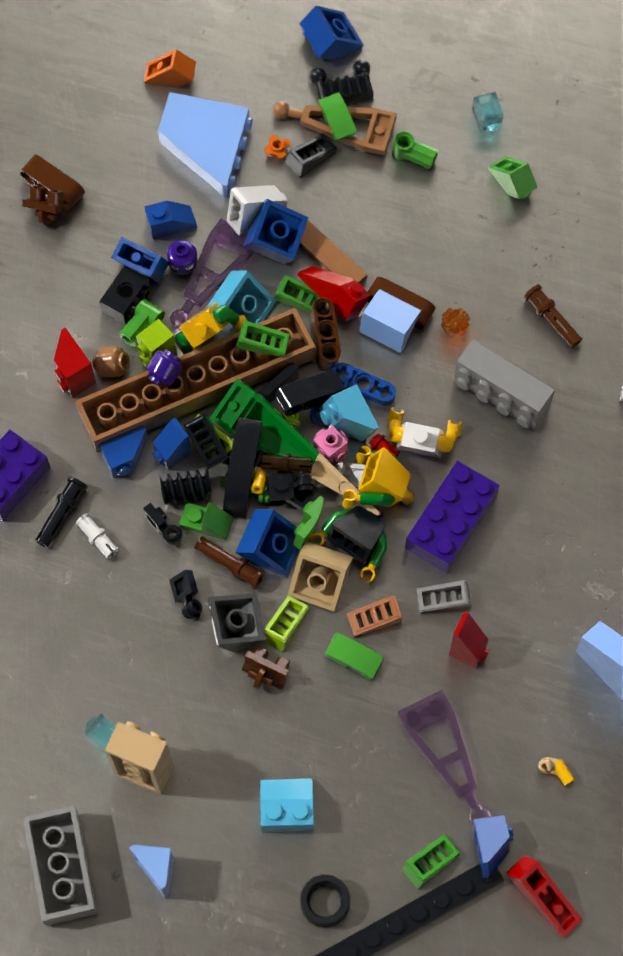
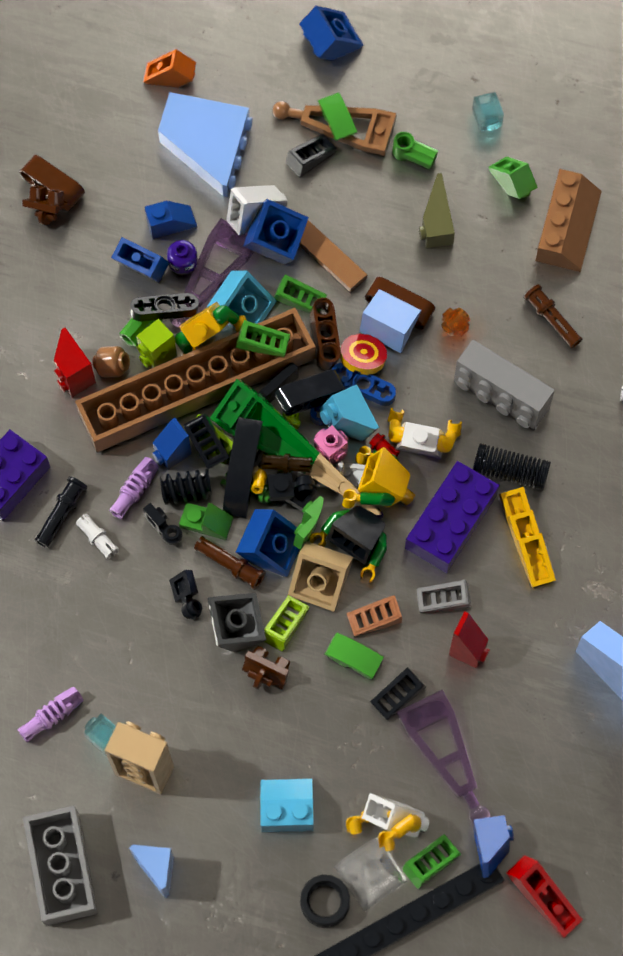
(50, 714): none -> lavender hinge
(124, 451): blue slope -> none
(126, 282): black brick -> none
(134, 487): none -> lavender hinge
(164, 368): dark purple head -> none
(172, 299): none -> black beam
(277, 153): orange plate -> none
(344, 292): red slope -> none
(350, 88): black gear -> none
(363, 354): none -> tile
(370, 873): none -> clear slope
(392, 816): none -> torso
(407, 673): none -> black slope
(437, 222): none -> olive slope
(527, 537): none -> yellow slope
(539, 474): none -> black piece
(556, 767): arm -> none
(568, 221): none -> medium nougat slope

